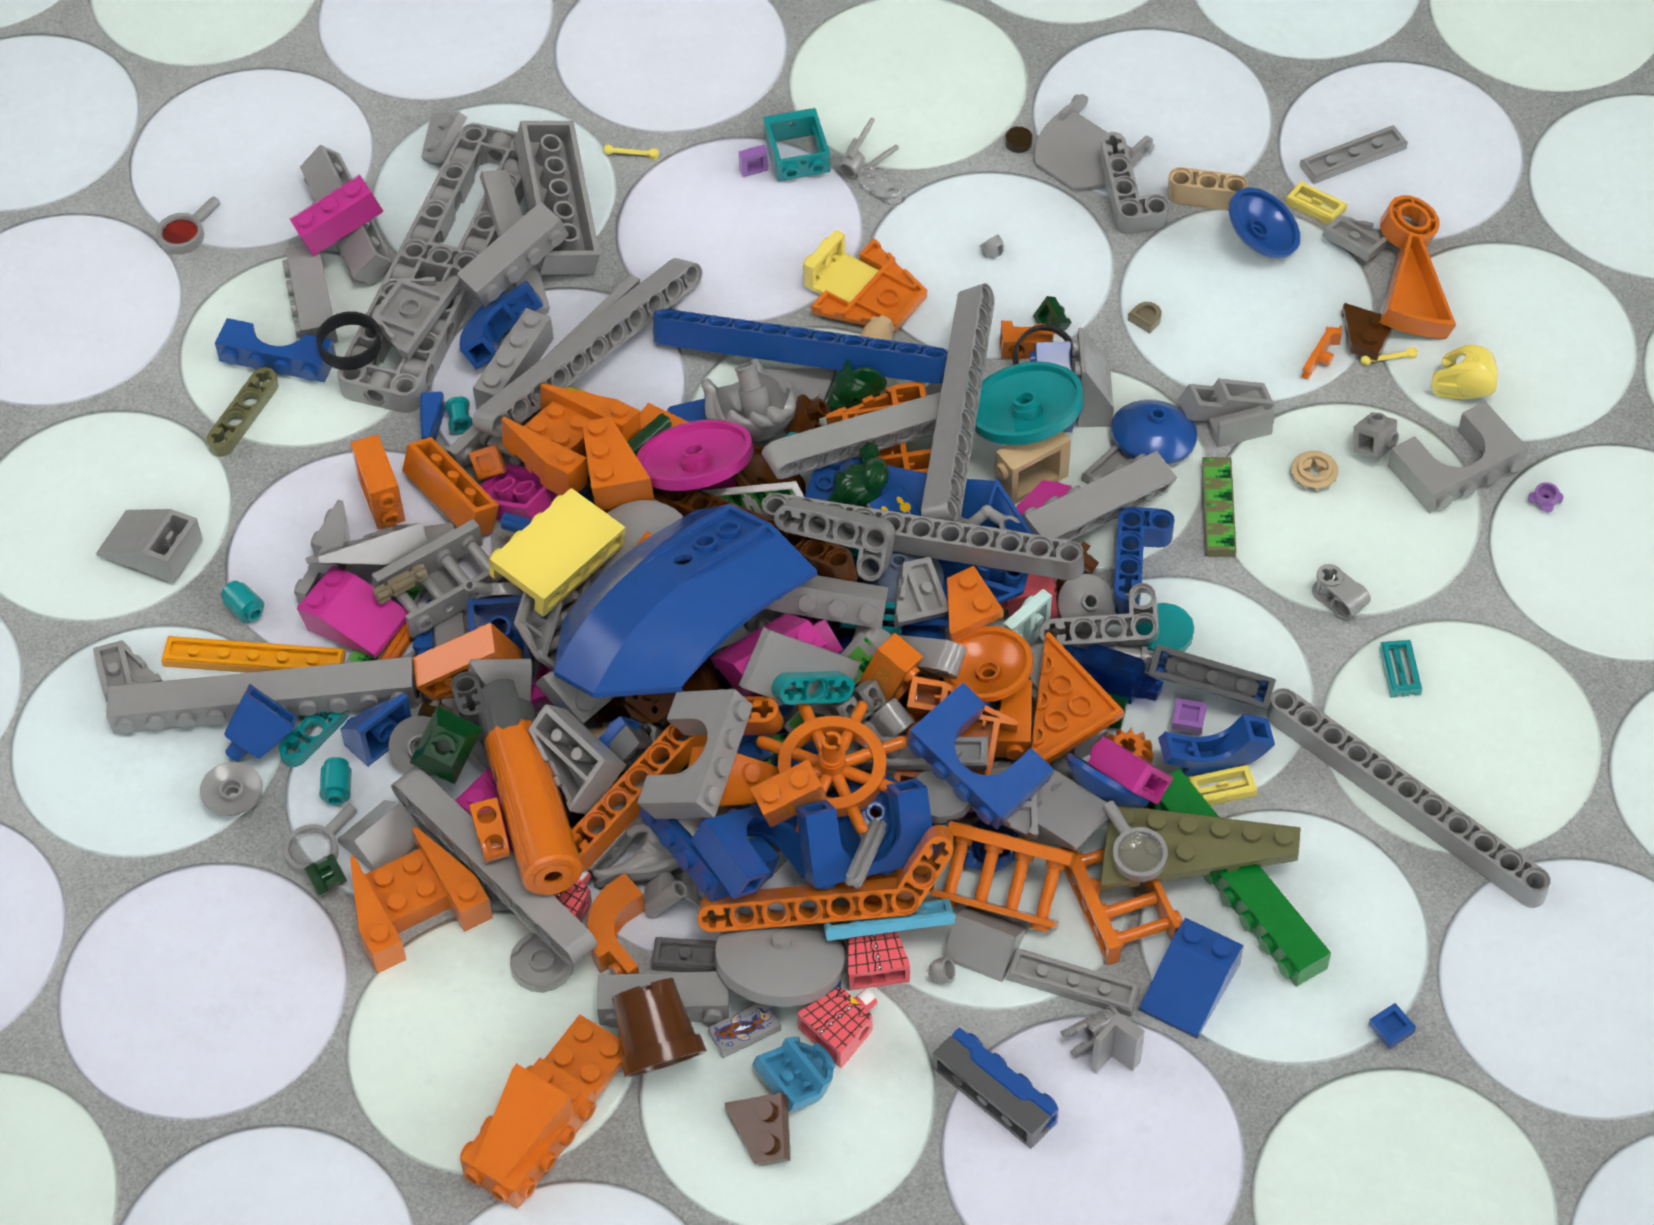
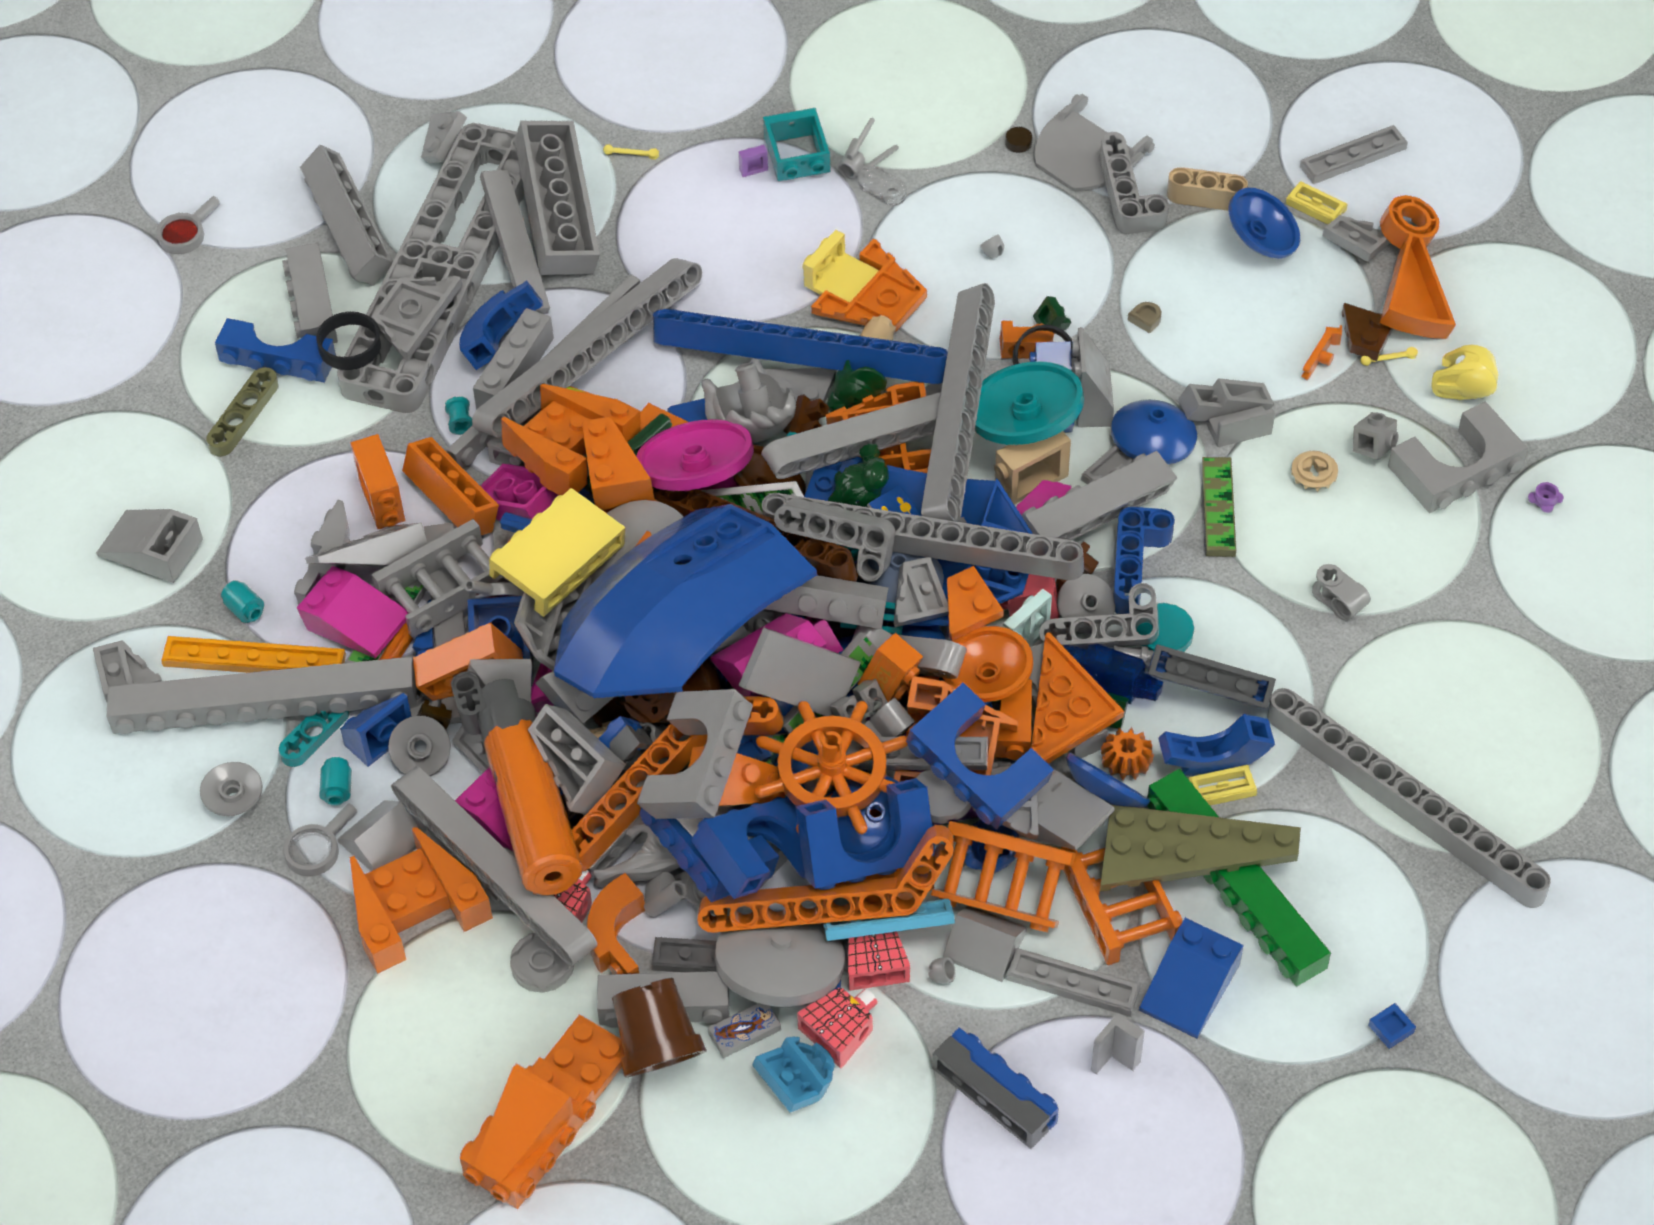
(257, 725): blue torso -> none
(325, 874): dark green tile -> none
(336, 215): dark pink slope -> none
(400, 583): dark tan axle -> none
(432, 412): blue slope -> none
(446, 744): dark green plate -> none
(487, 462): orange tile -> none
(490, 829): orange leg -> none
(512, 254): light grey brick -> none
(763, 1127): wing -> none
(786, 790): orange brick -> none
(803, 680): teal beam -> none
(865, 853): light grey axle -> none
(991, 514): light grey arm -> none
(1092, 1028): light grey hinge -> none
(1129, 770): dark pink slope -> none
(1138, 851): piece -> none
(1189, 716): medium lavender plate -> none
(1403, 688): teal tile -> none

